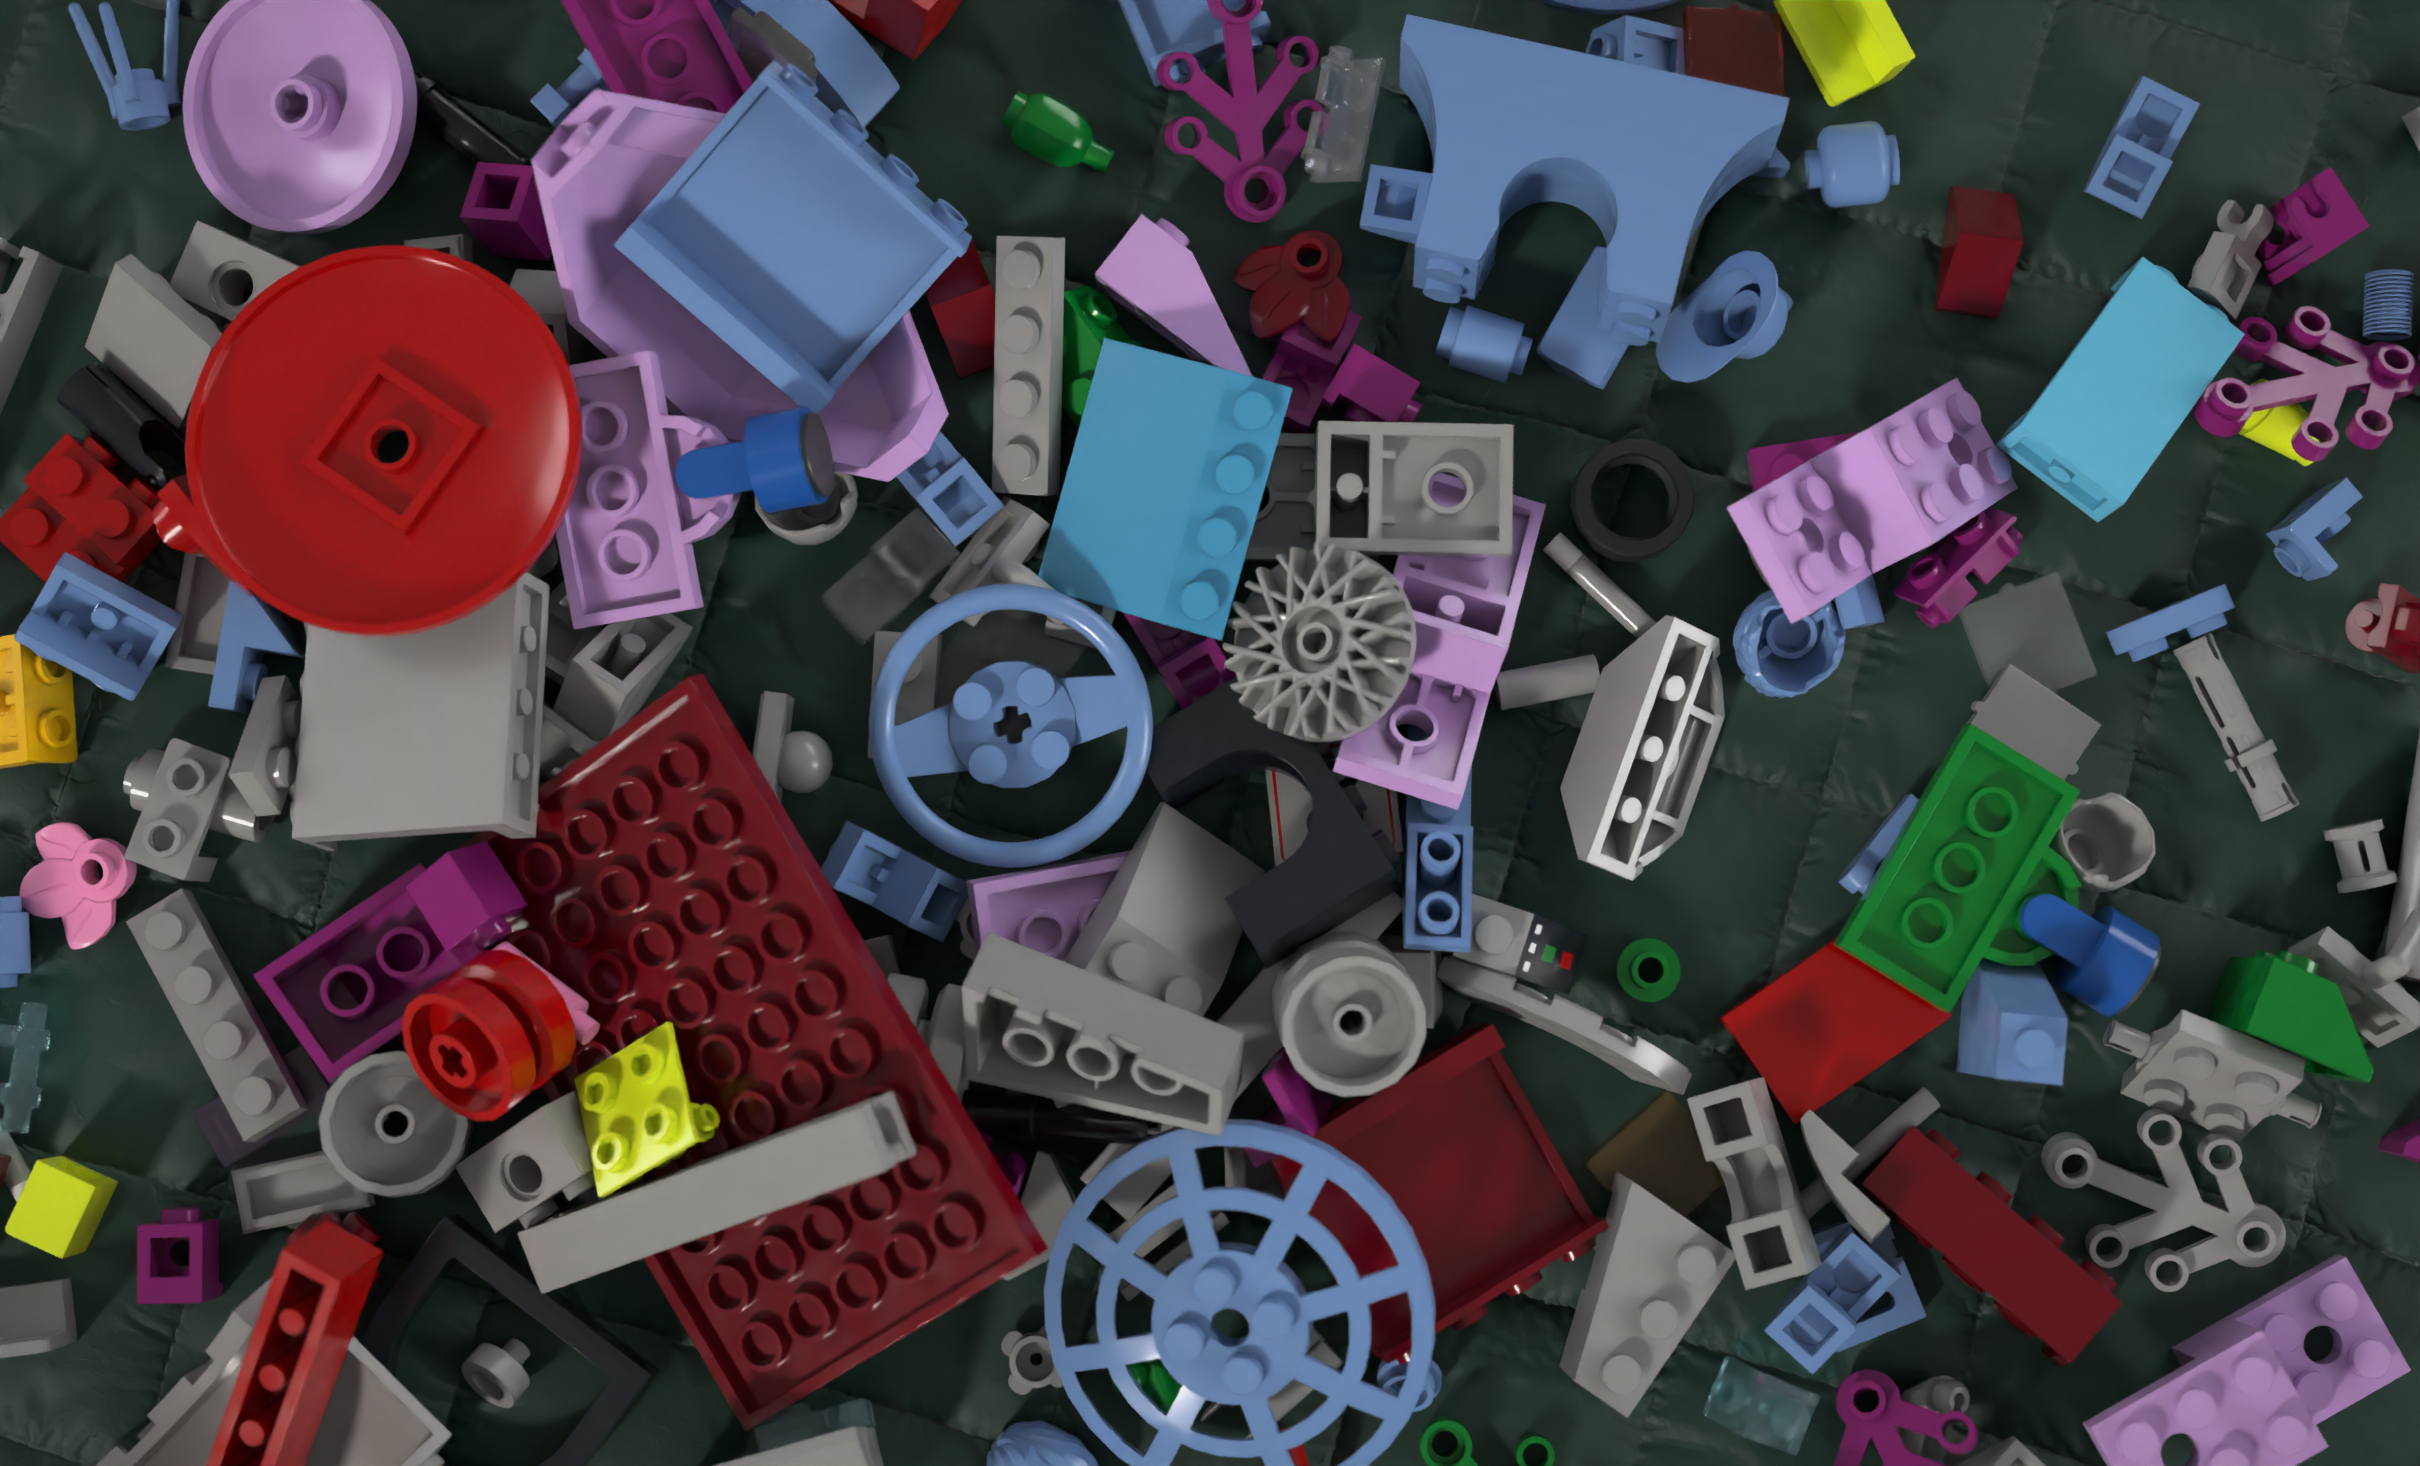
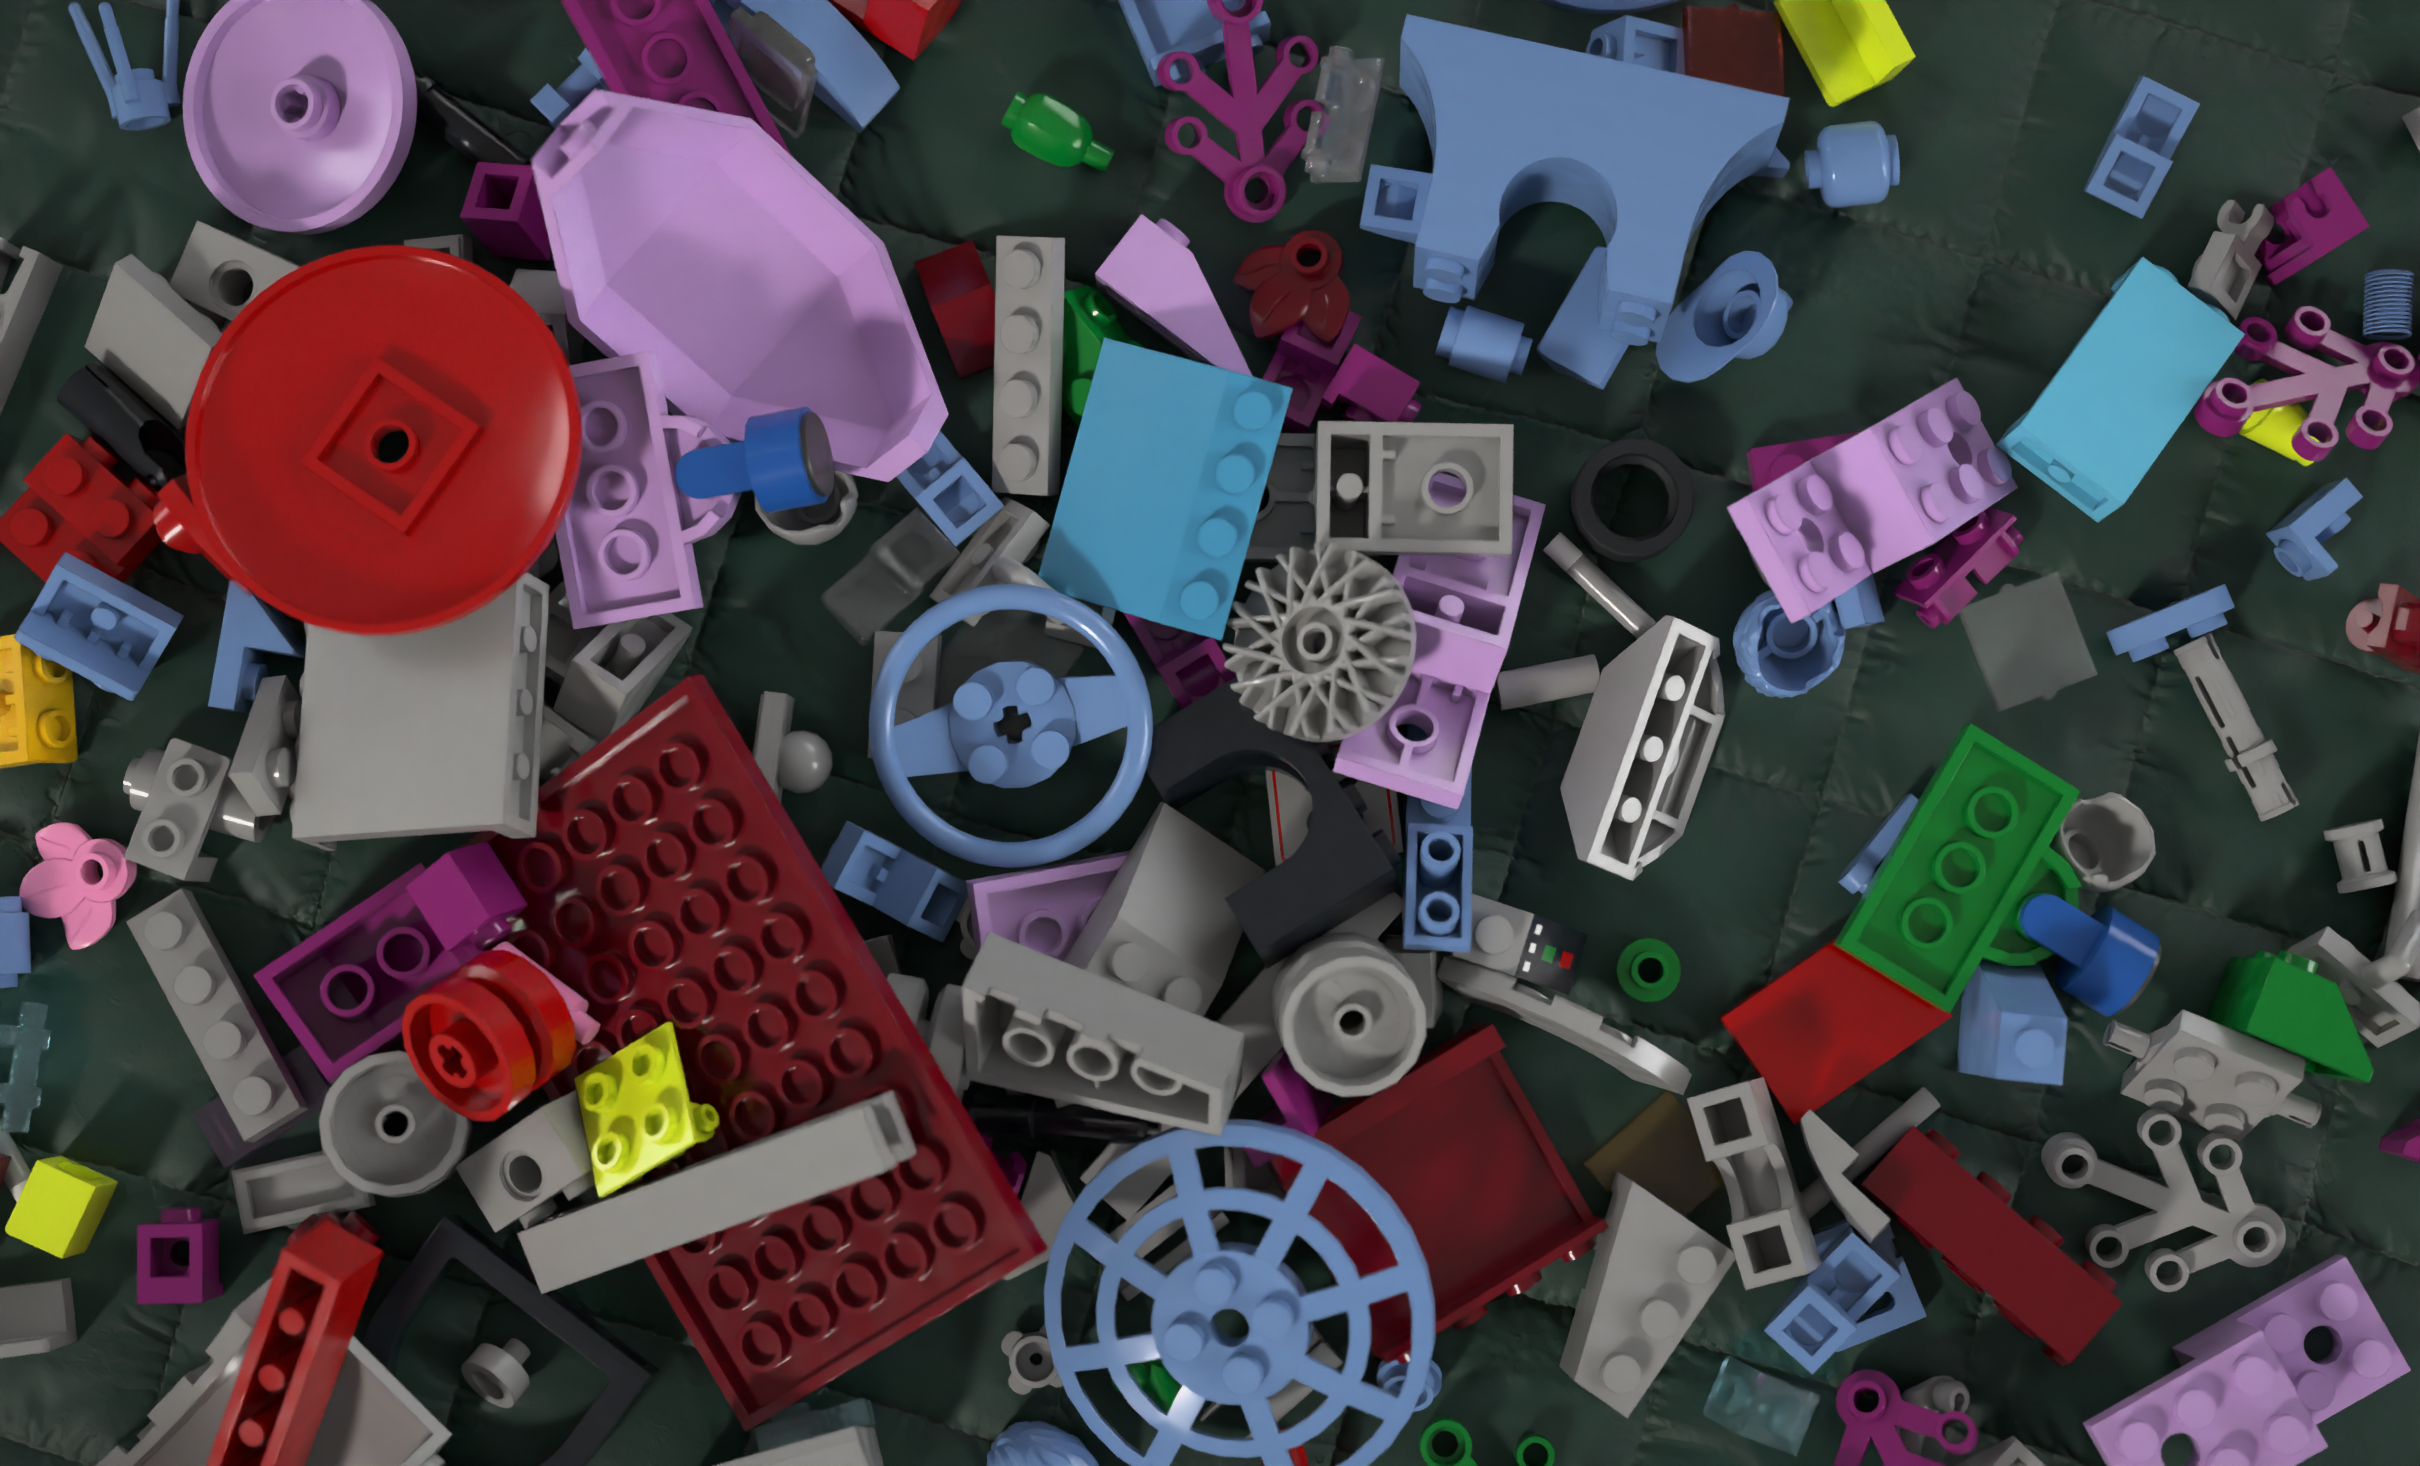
(202, 602): light grey tile -> none
(795, 237): medium blue panel -> none
(1977, 252): dark red slope -> none
(2034, 721): light grey piece -> none

